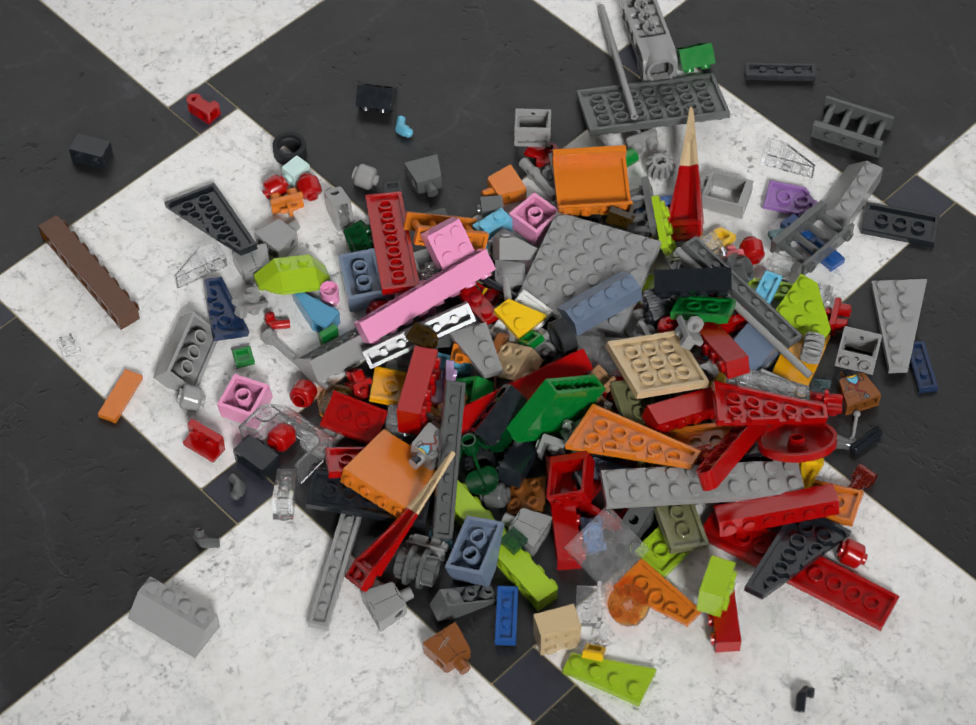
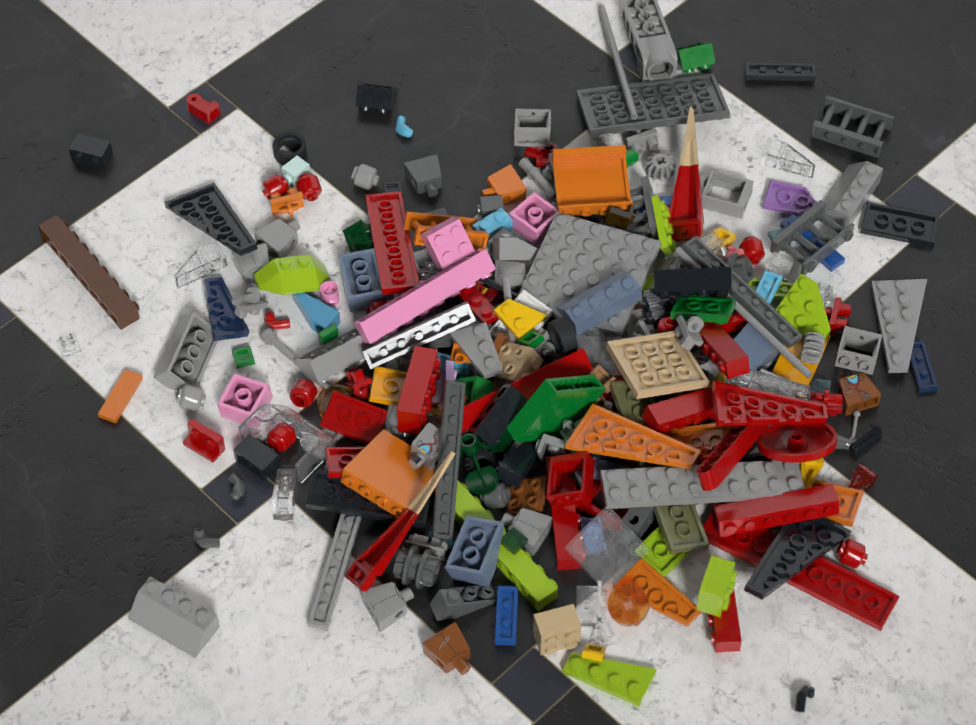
(337, 200): light grey torso -> none
(422, 336): dark brown bracket -> none

